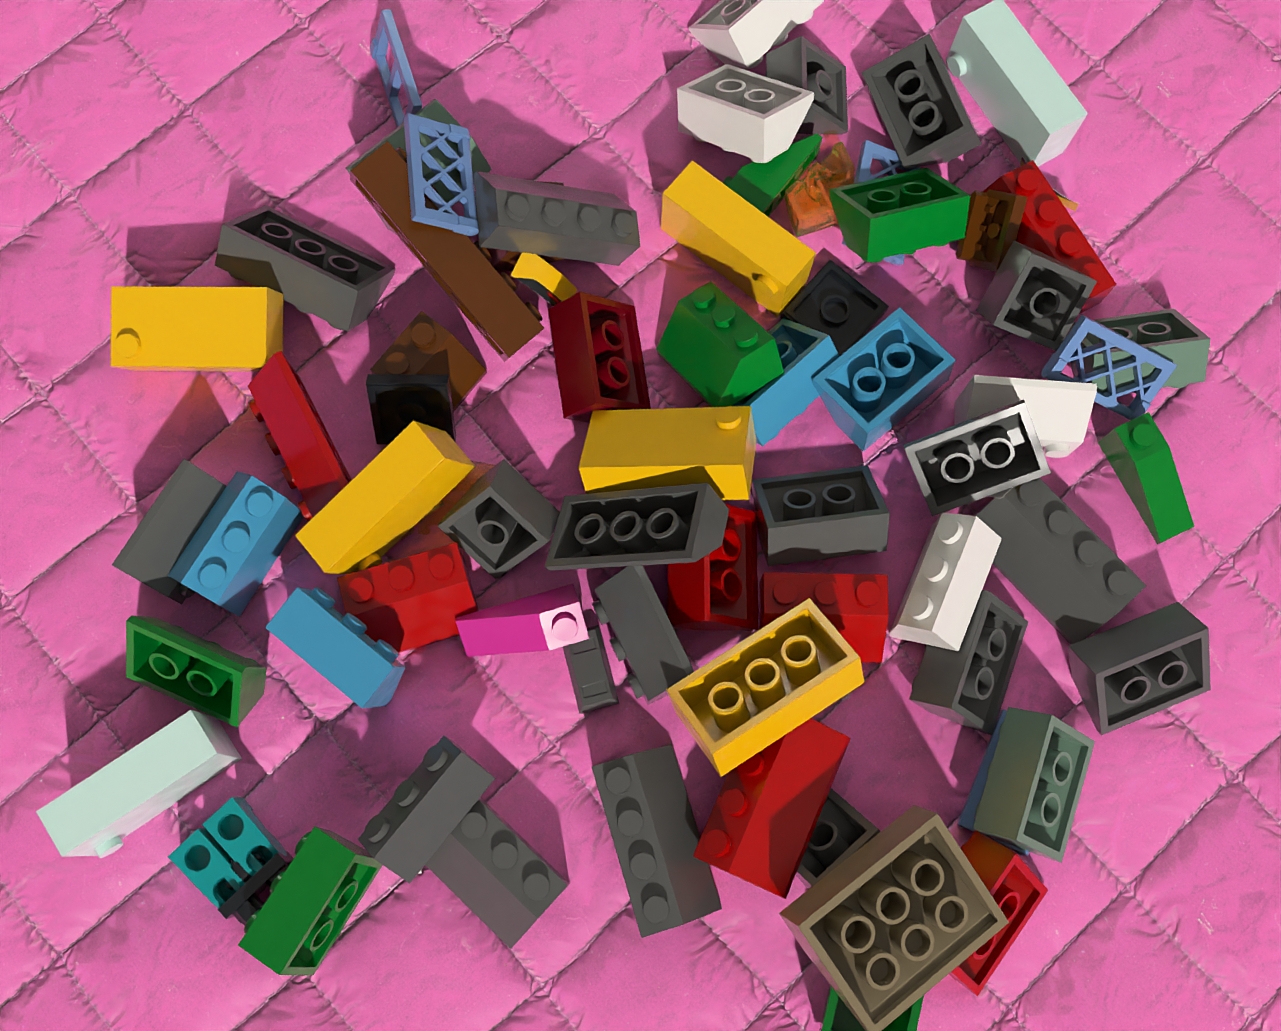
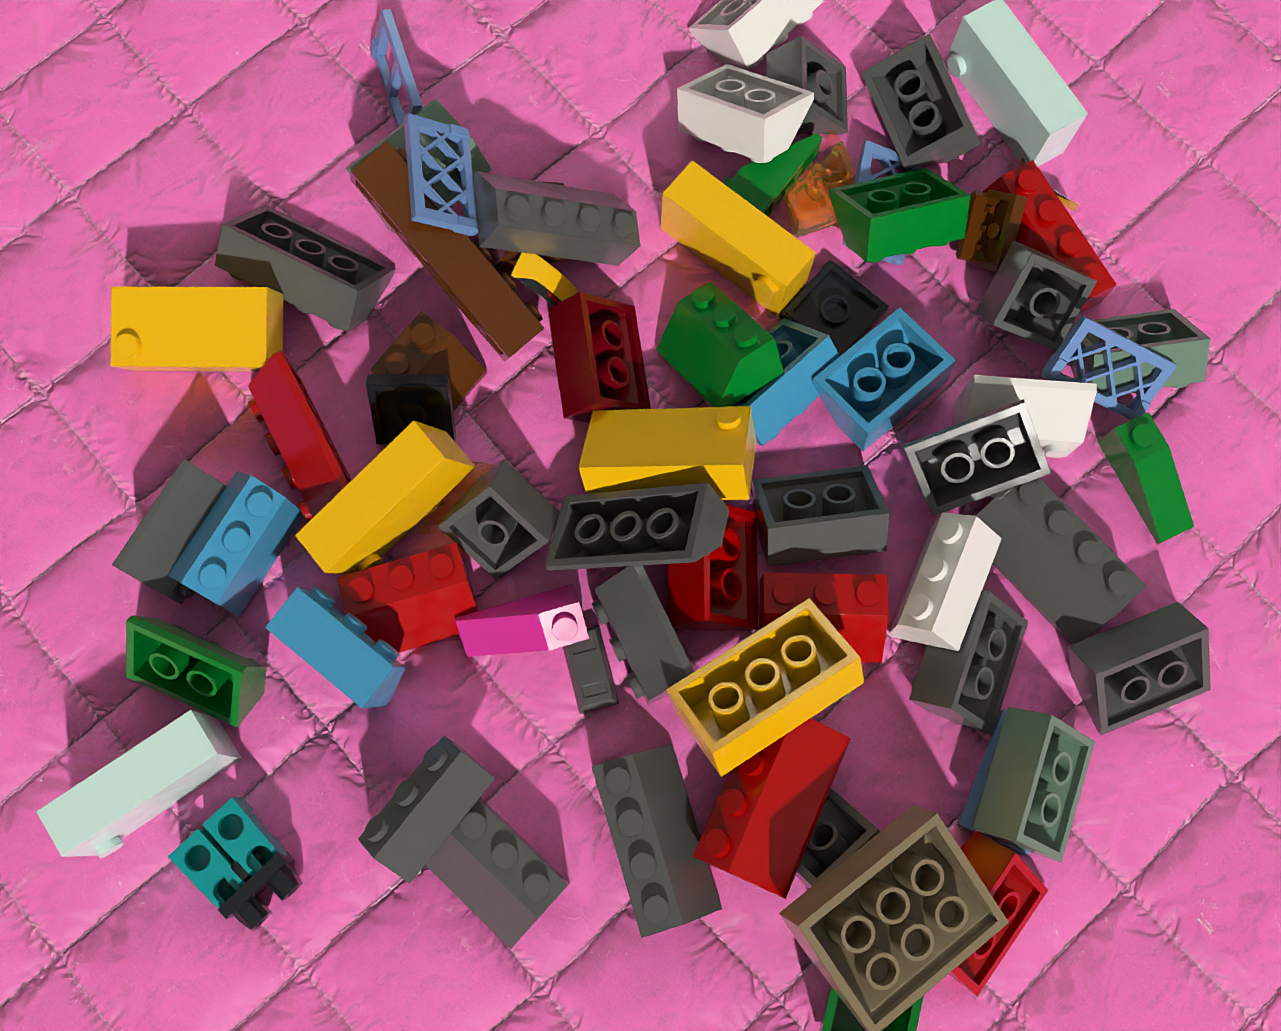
(309, 903): green slope -> none

